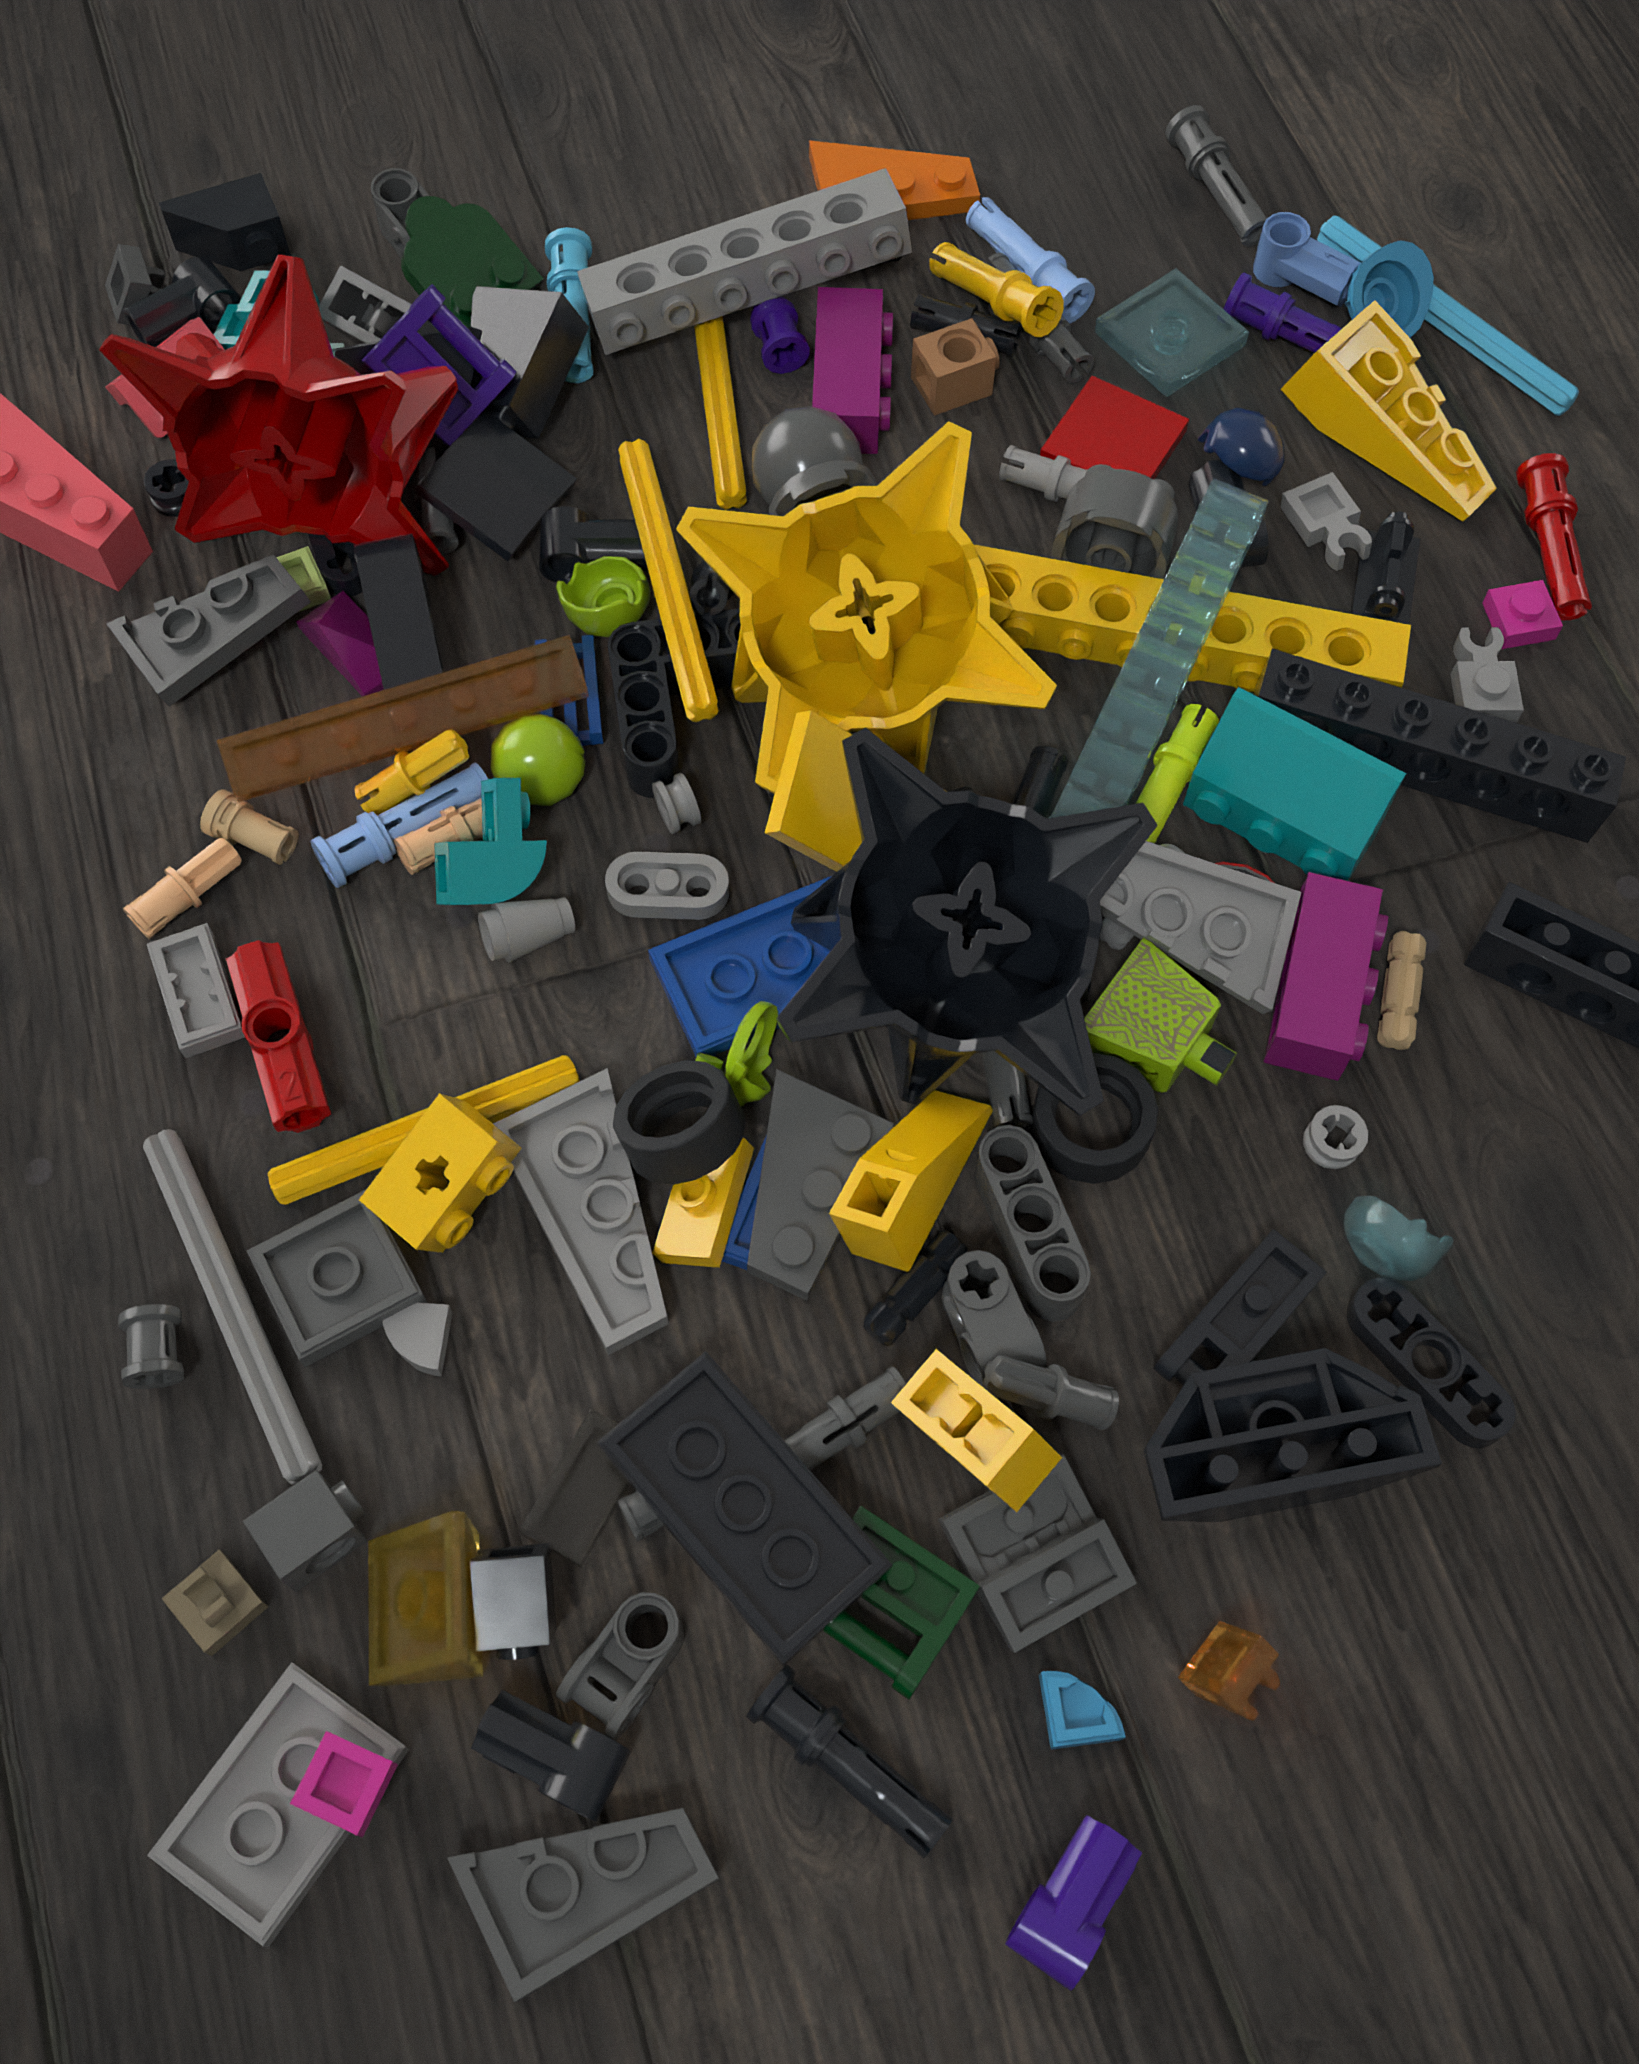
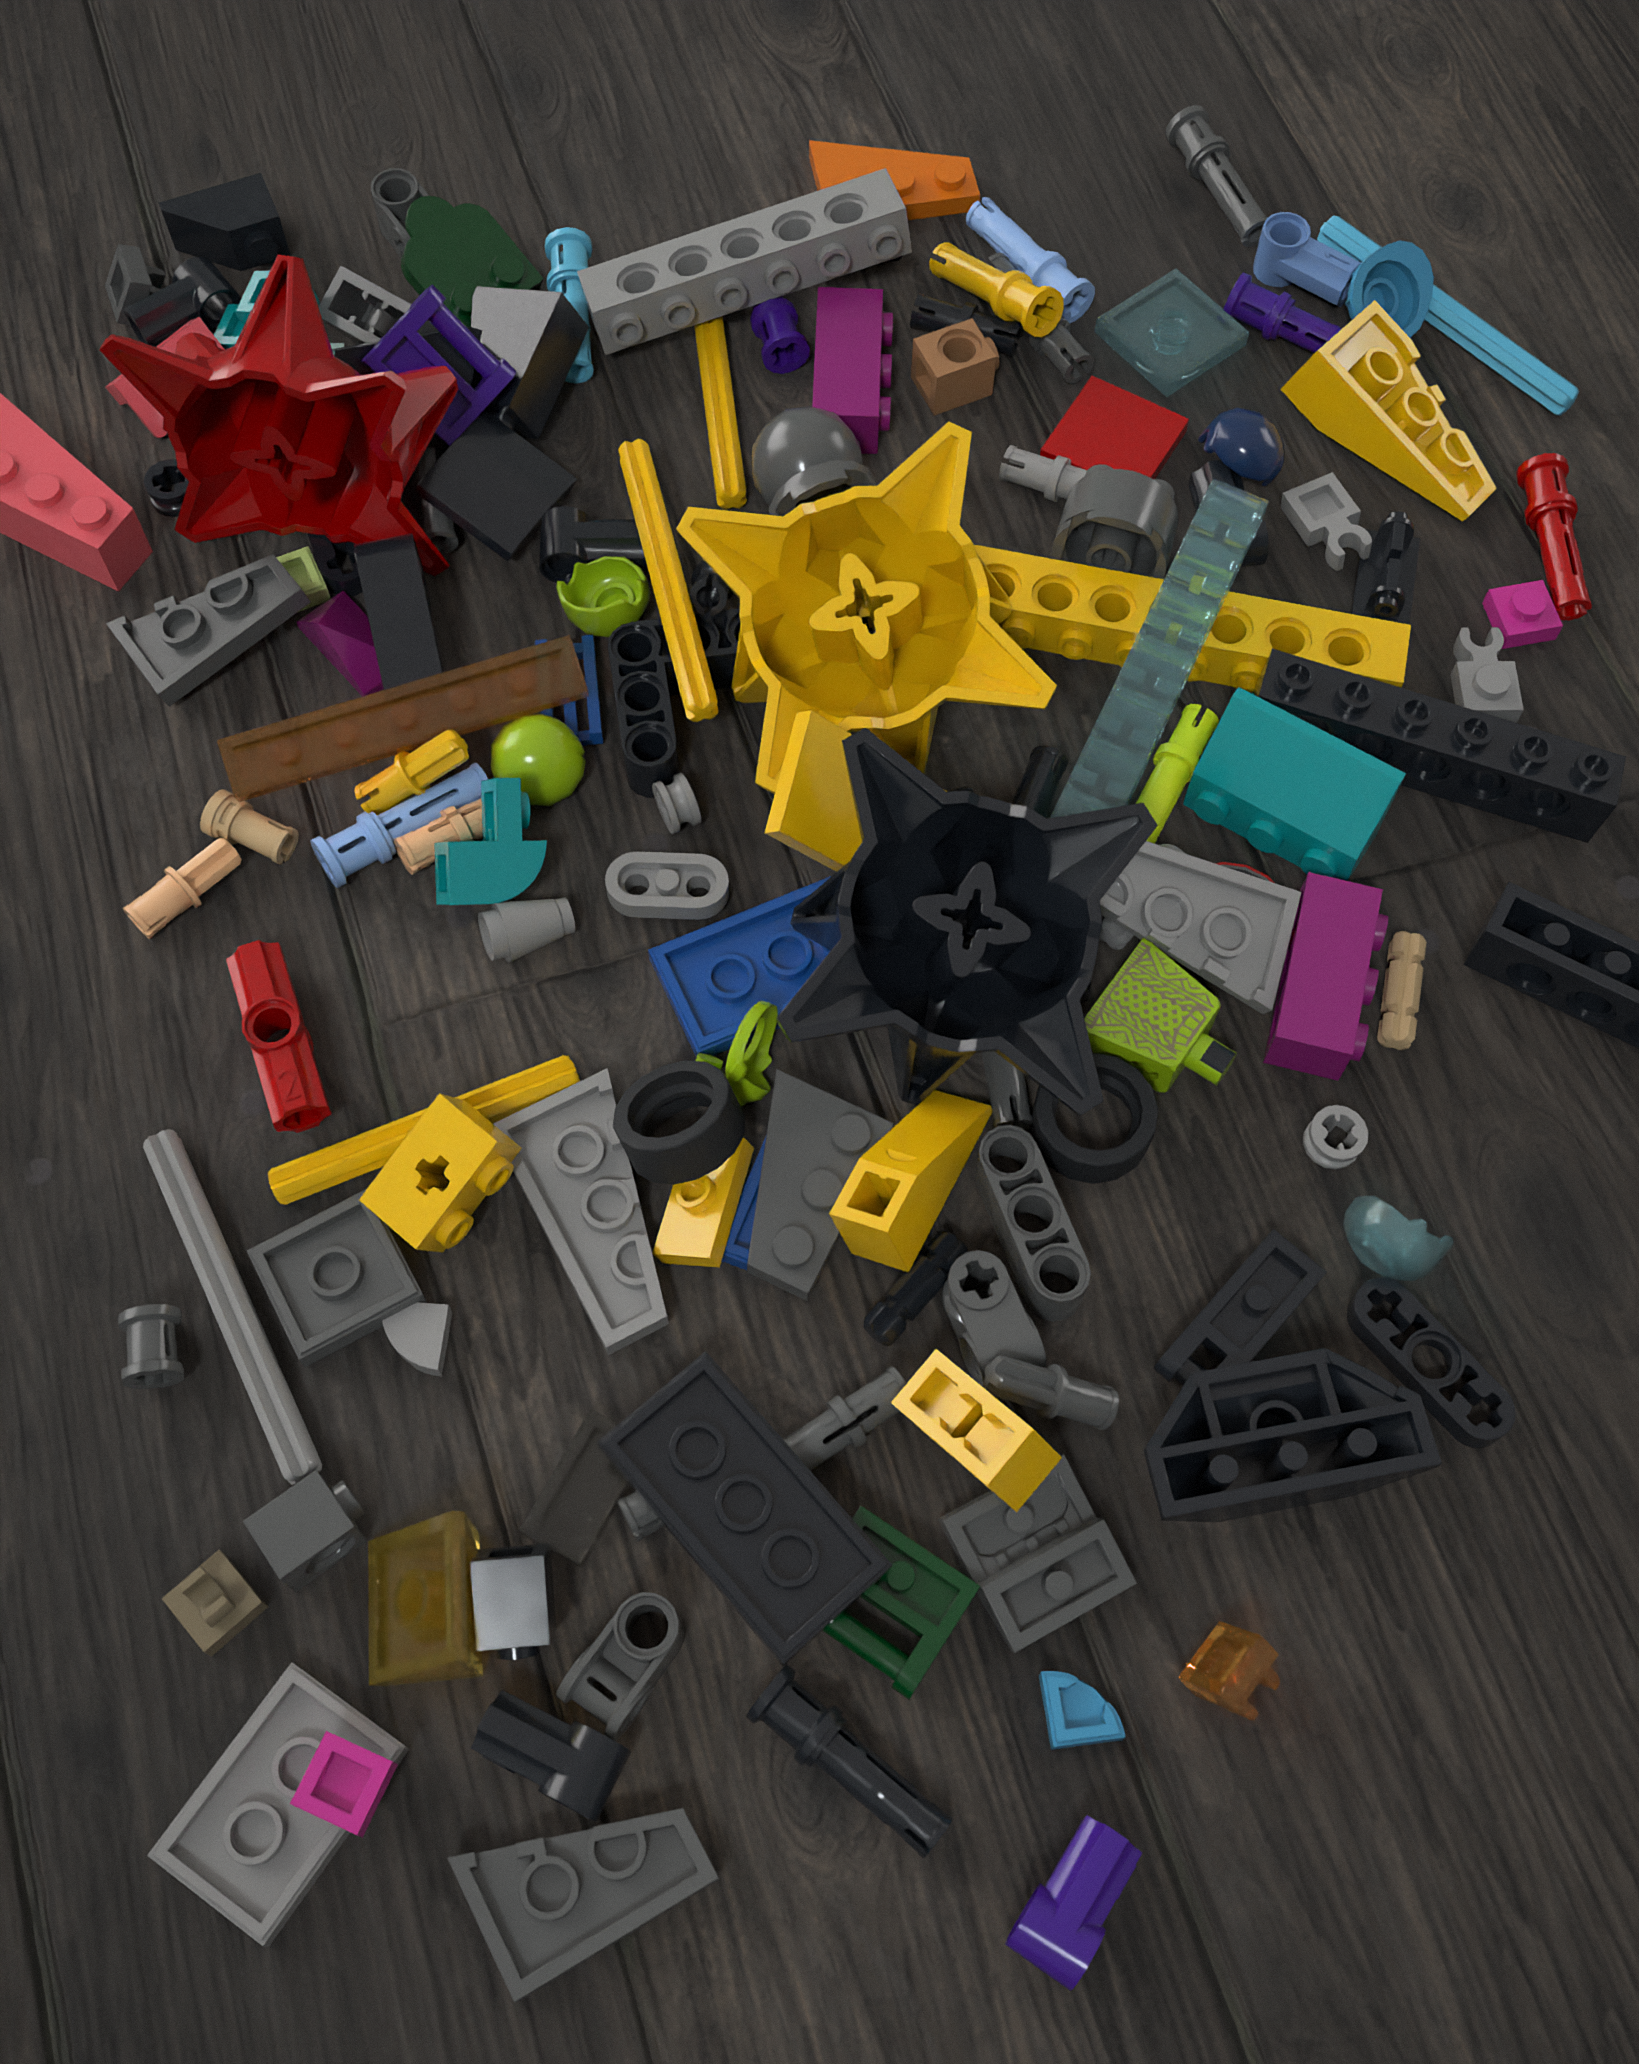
(196, 990): light grey plate -> none

